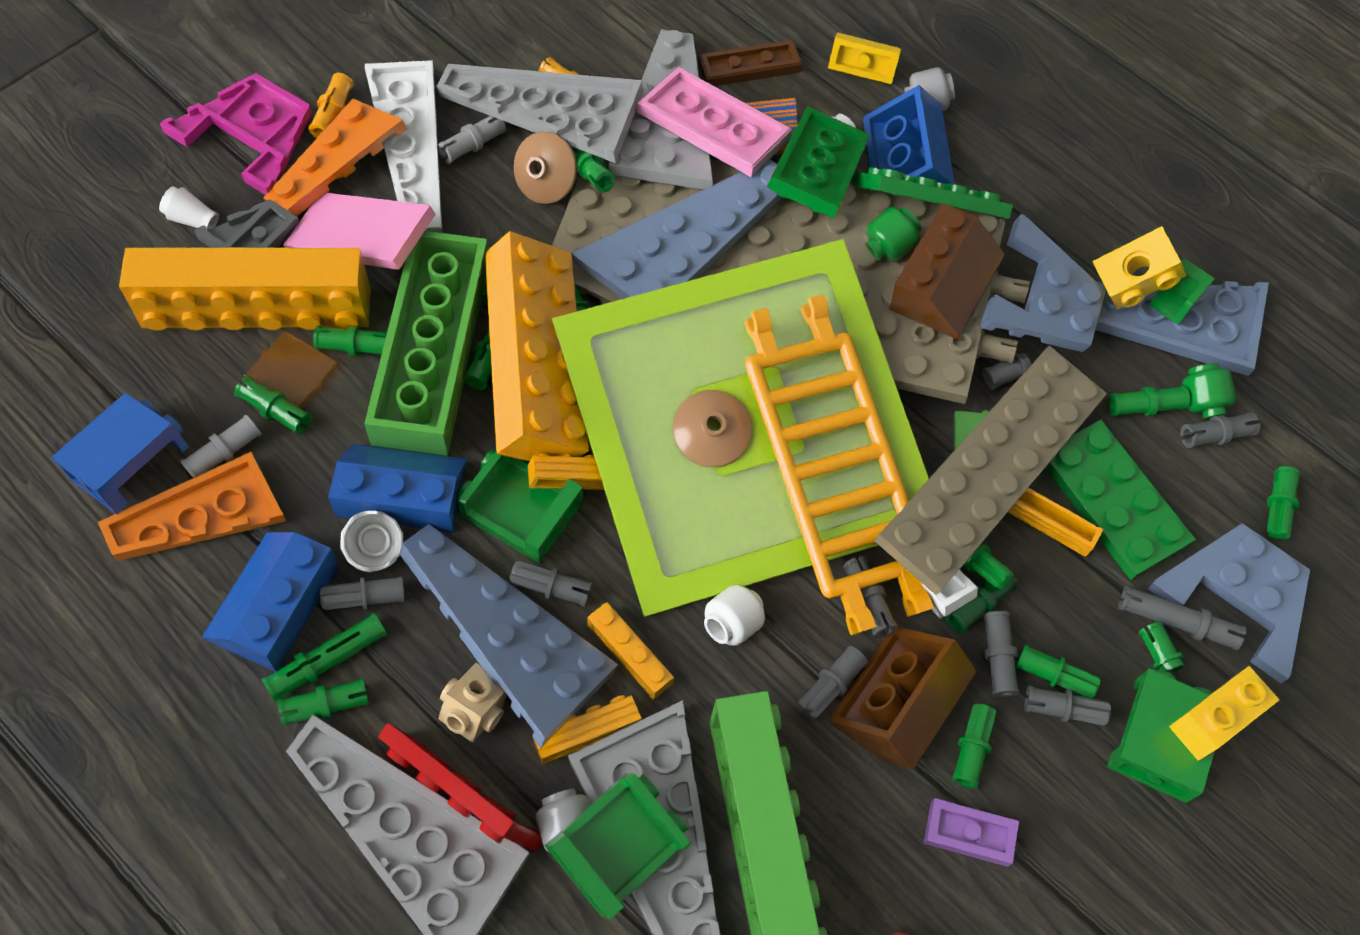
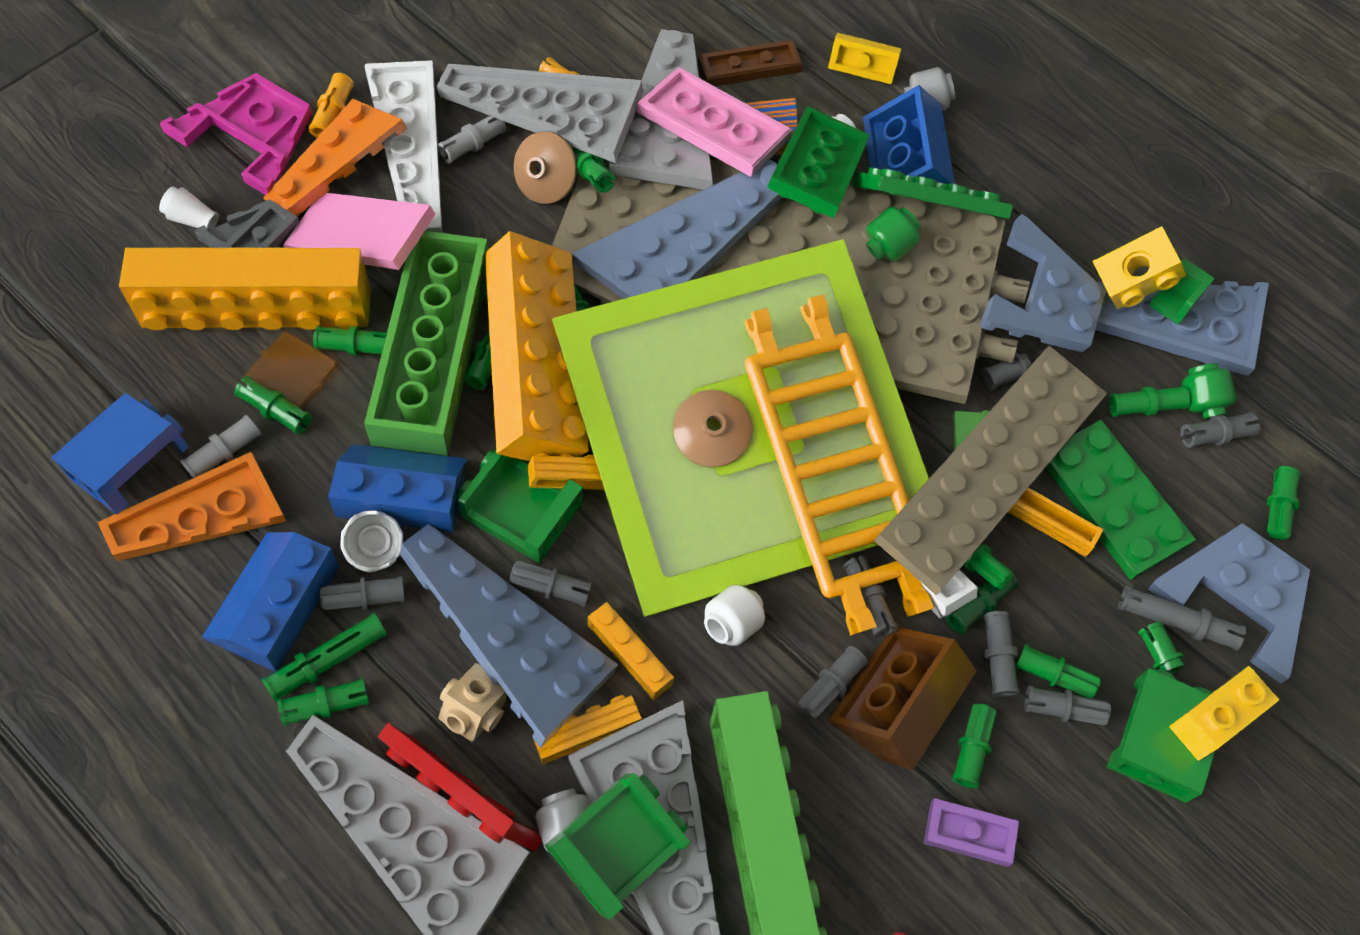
(947, 272): reddish brown slope -> none

